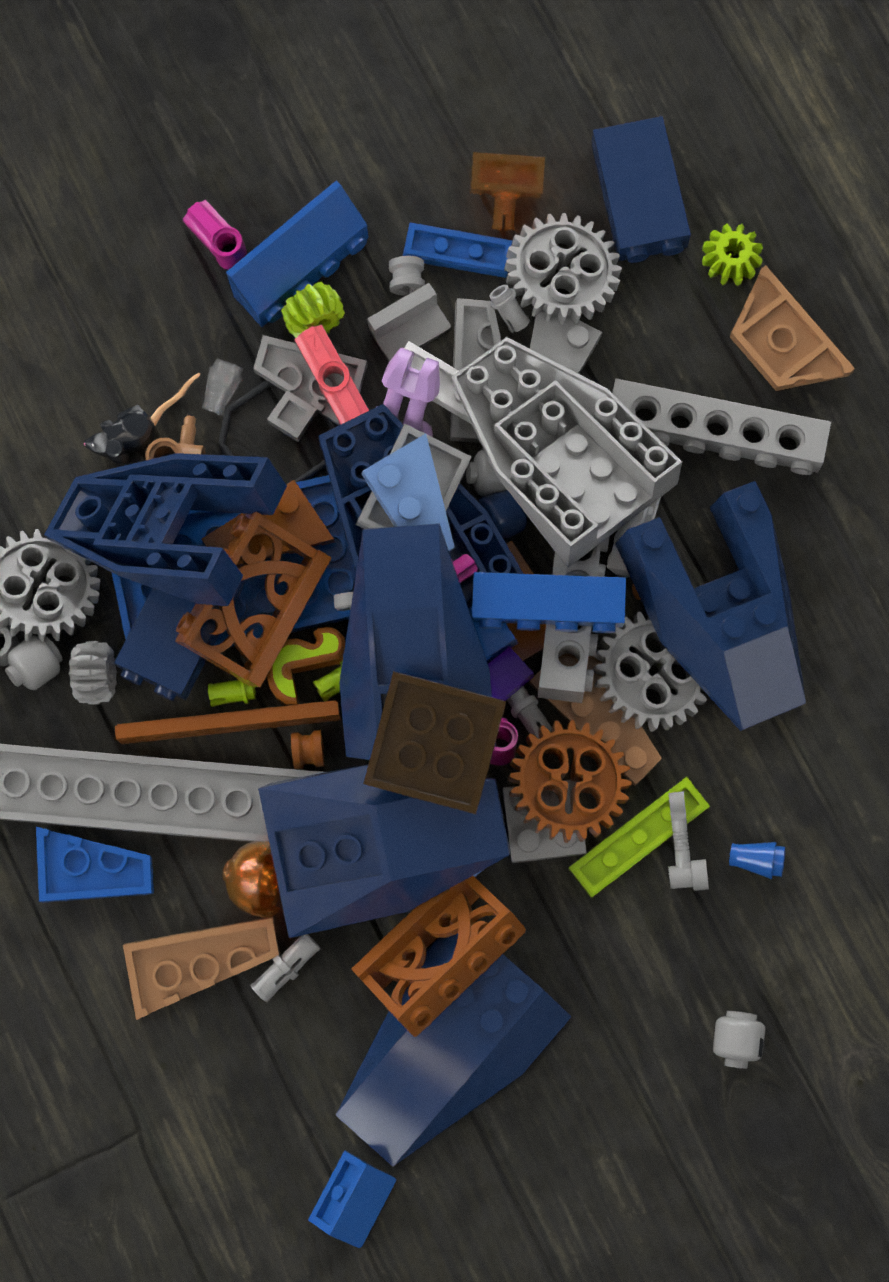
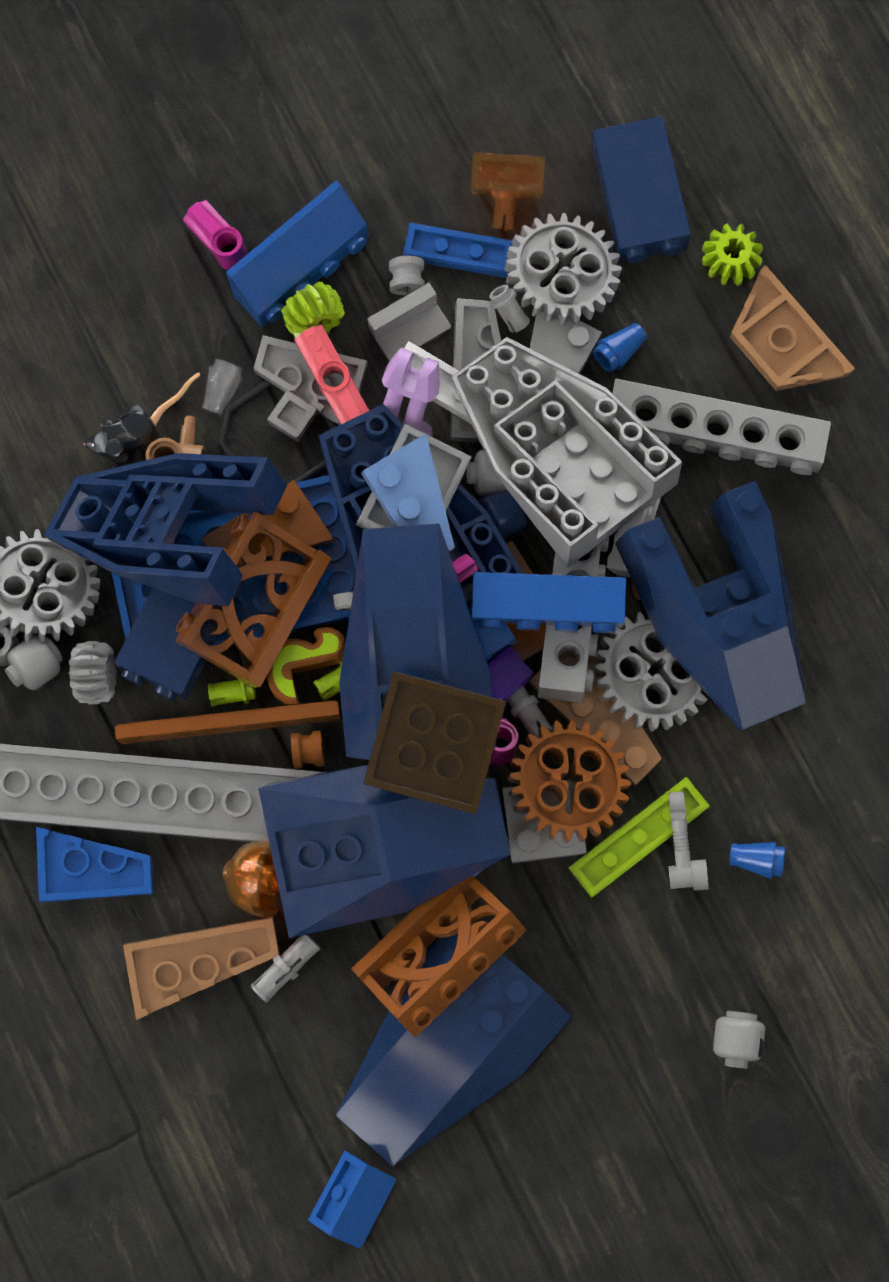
(619, 347): none -> blue cone

